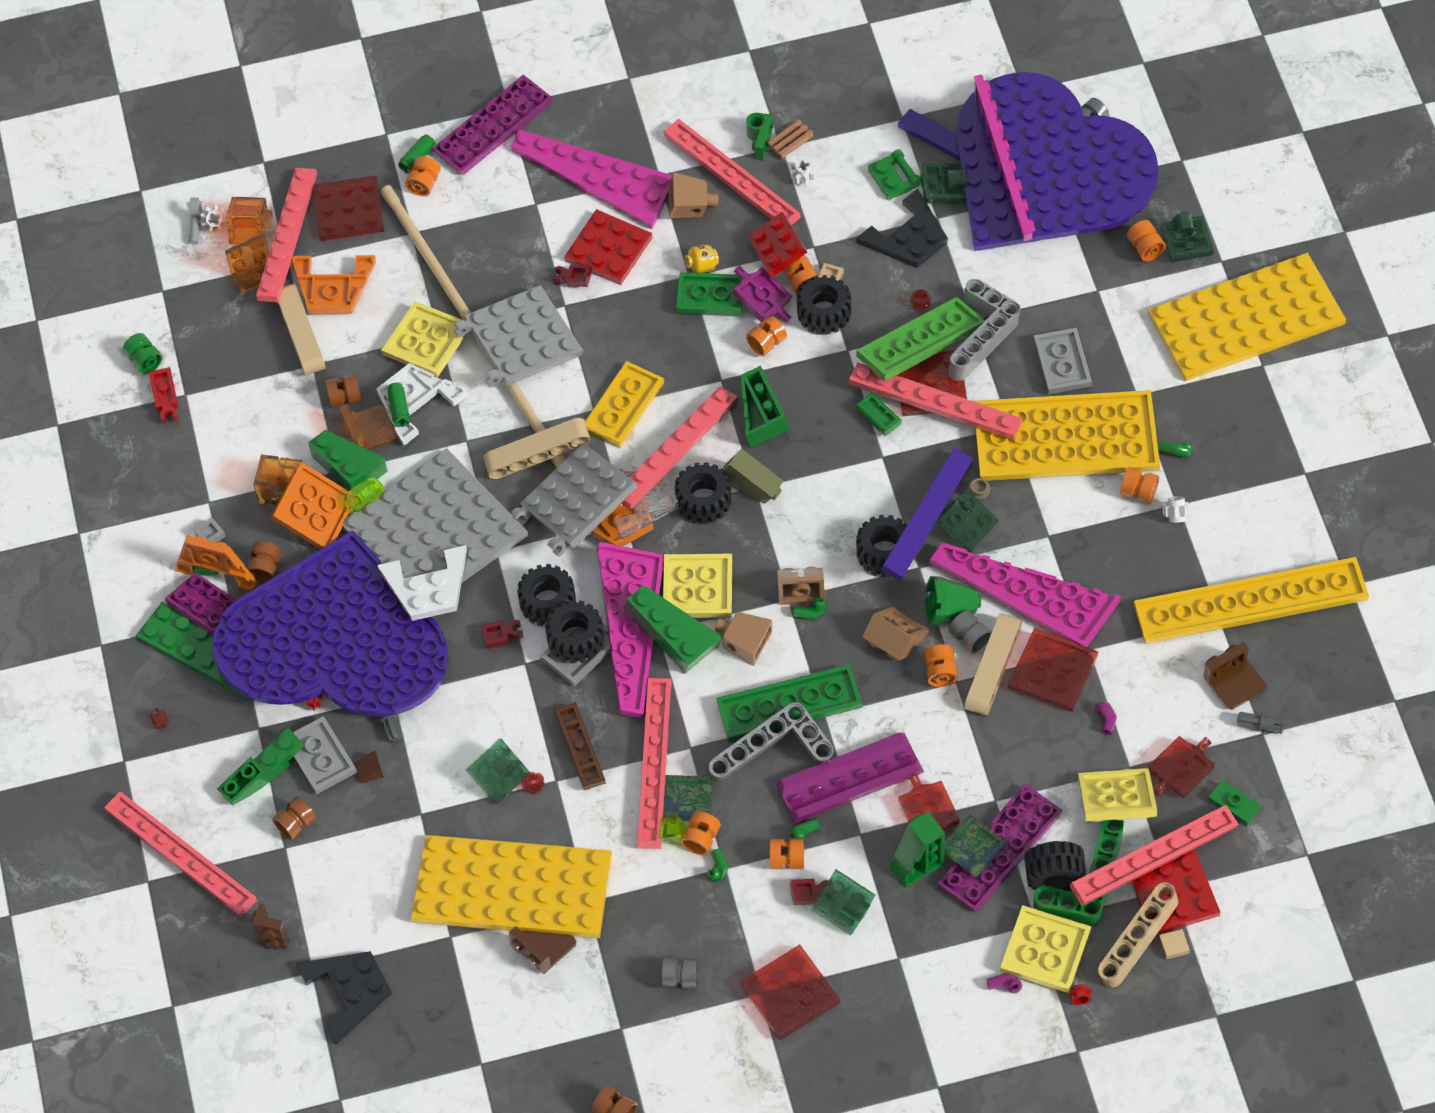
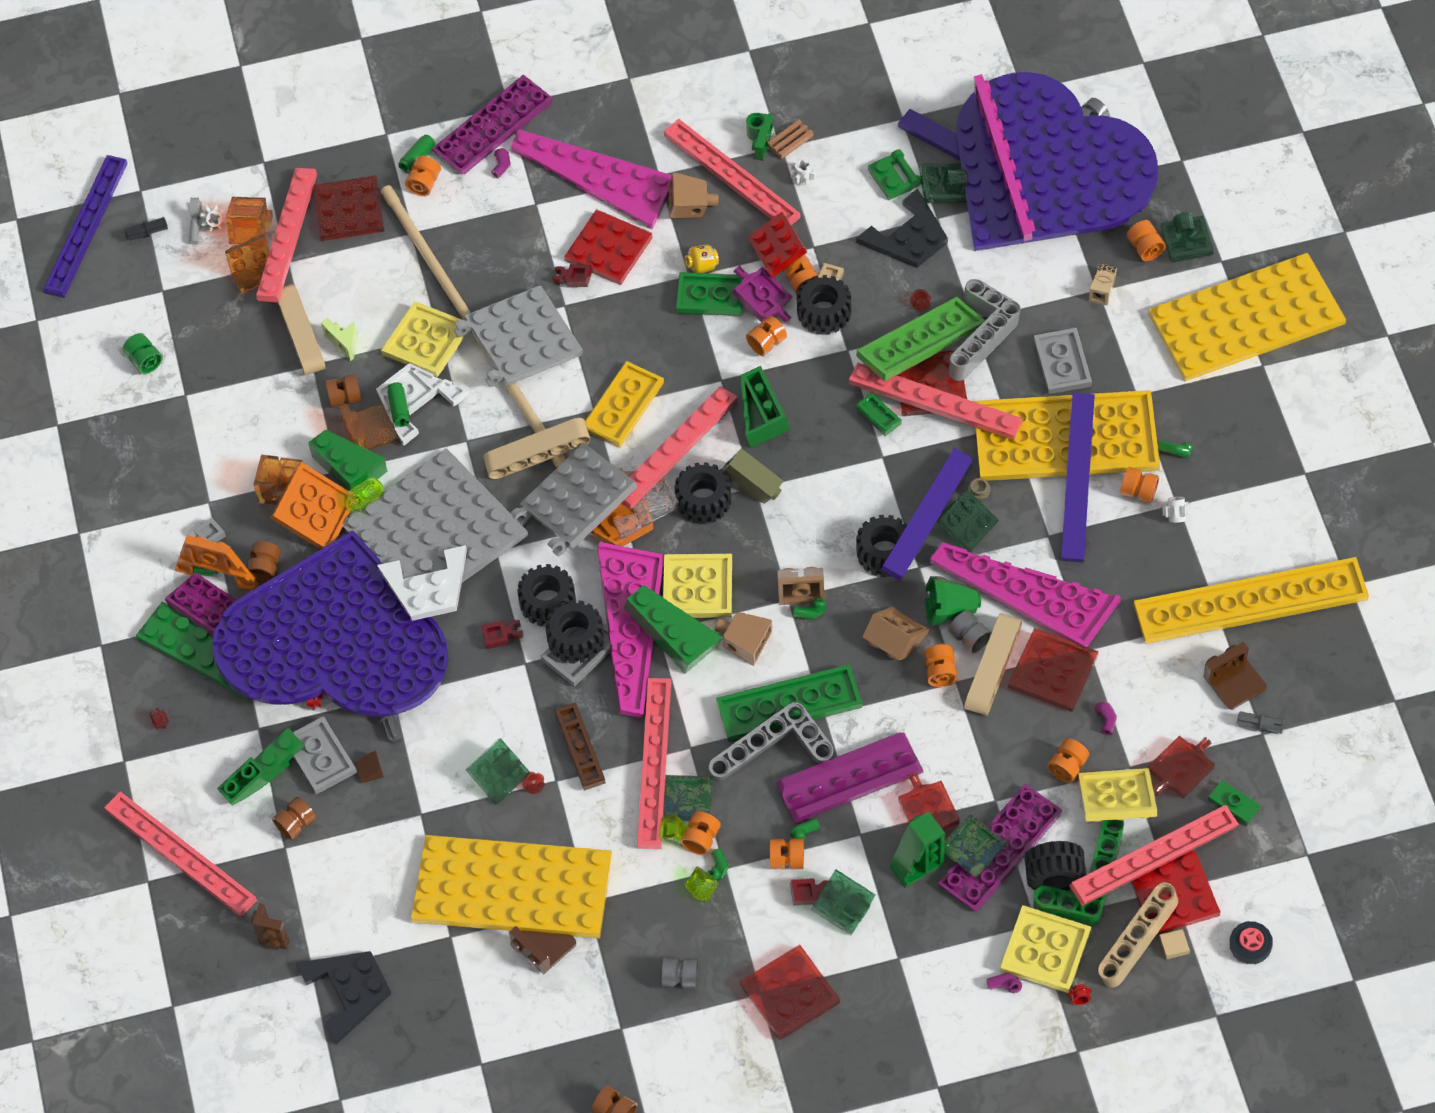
(85, 226): none -> dark purple tile
(146, 229): none -> black axle
(164, 393): red plate -> none
(332, 291): orange wing -> none
(343, 339): none -> yellowish green slope
(503, 162): none -> magenta arm
(701, 884): none -> clear neon green slope
(1068, 759): none -> orange wheel
(1077, 477): none -> dark purple tile
(1103, 284): none -> tan leg
(1249, 934): none -> black wheel

